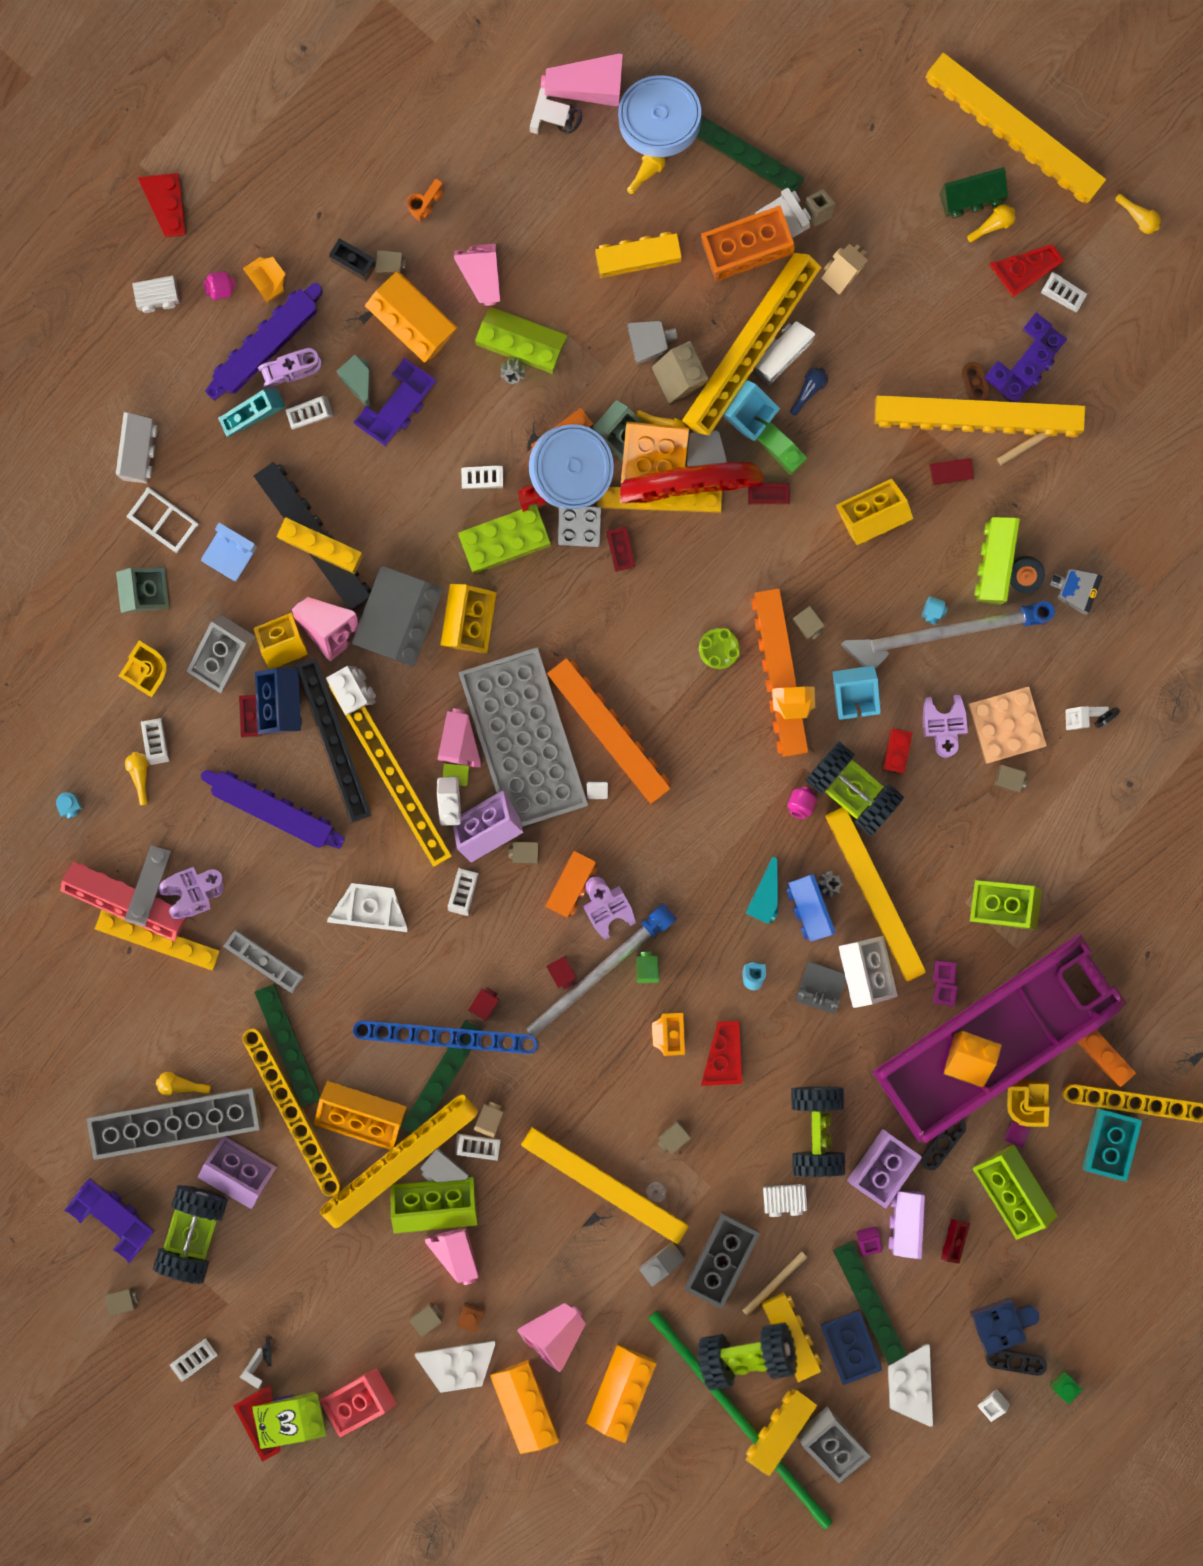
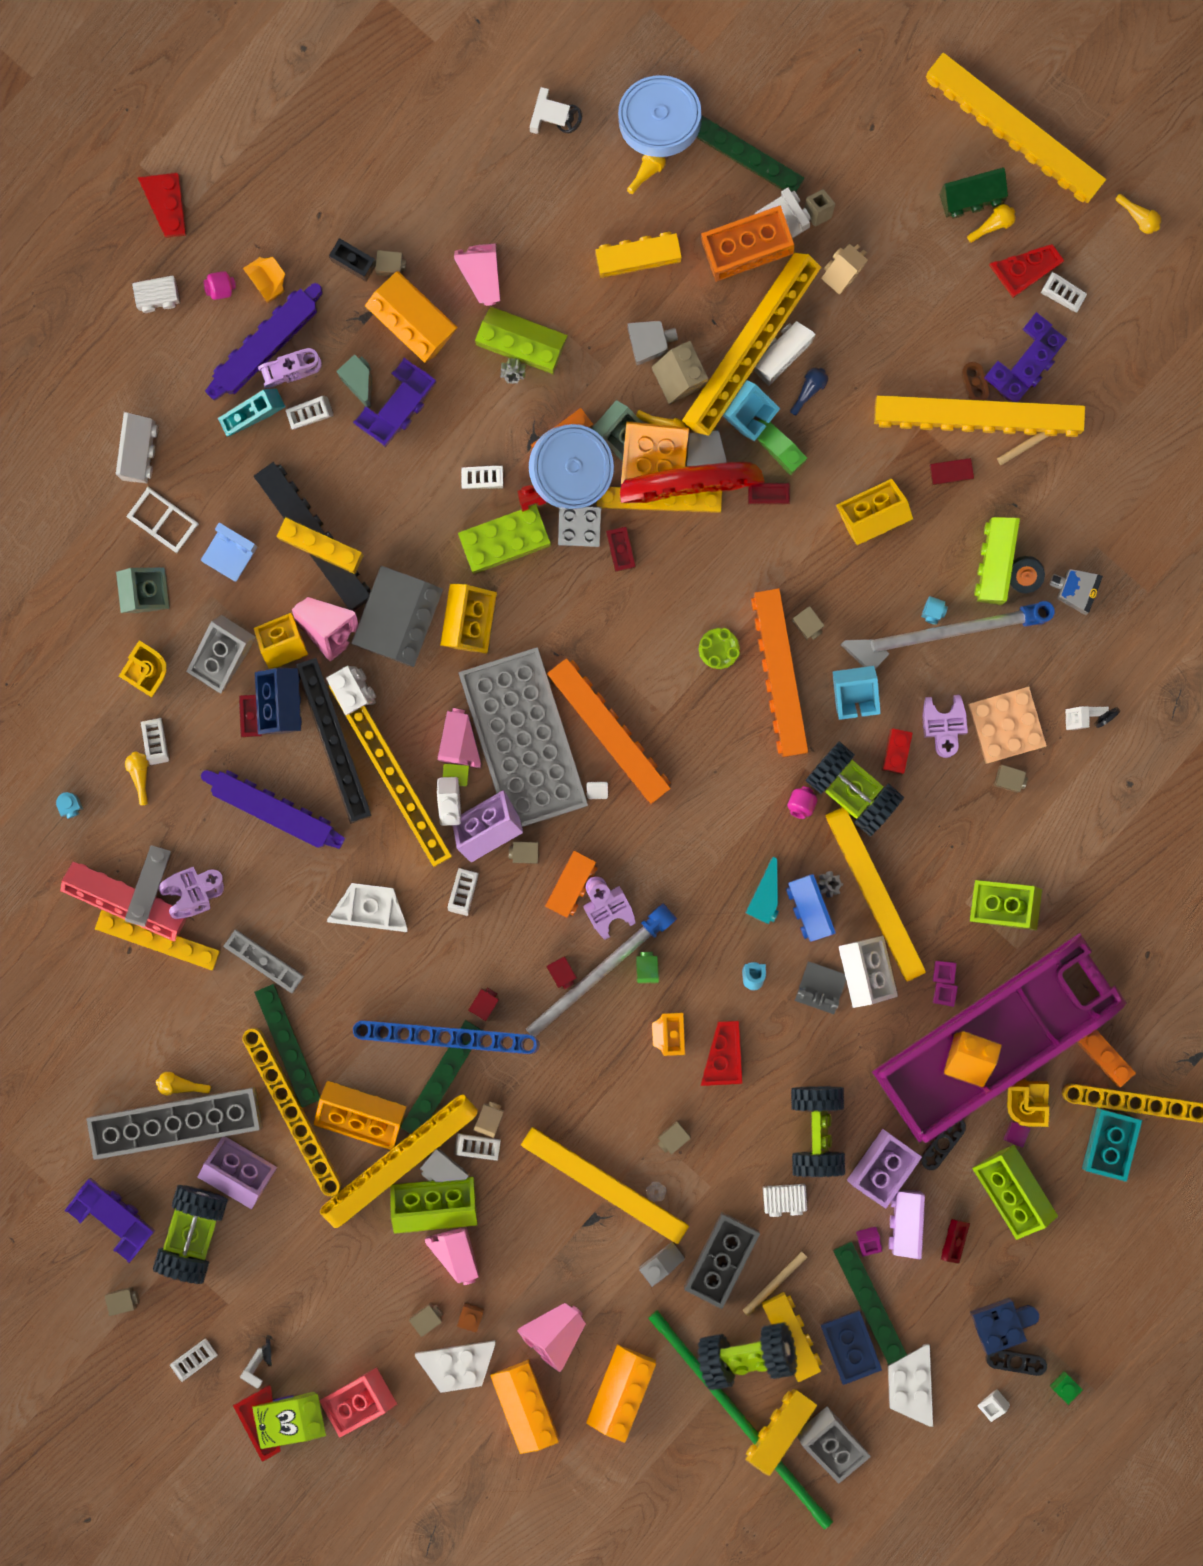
(434, 193): orange plate -> none
(586, 81): bright pink slope -> none
(794, 701): light orange slope -> none

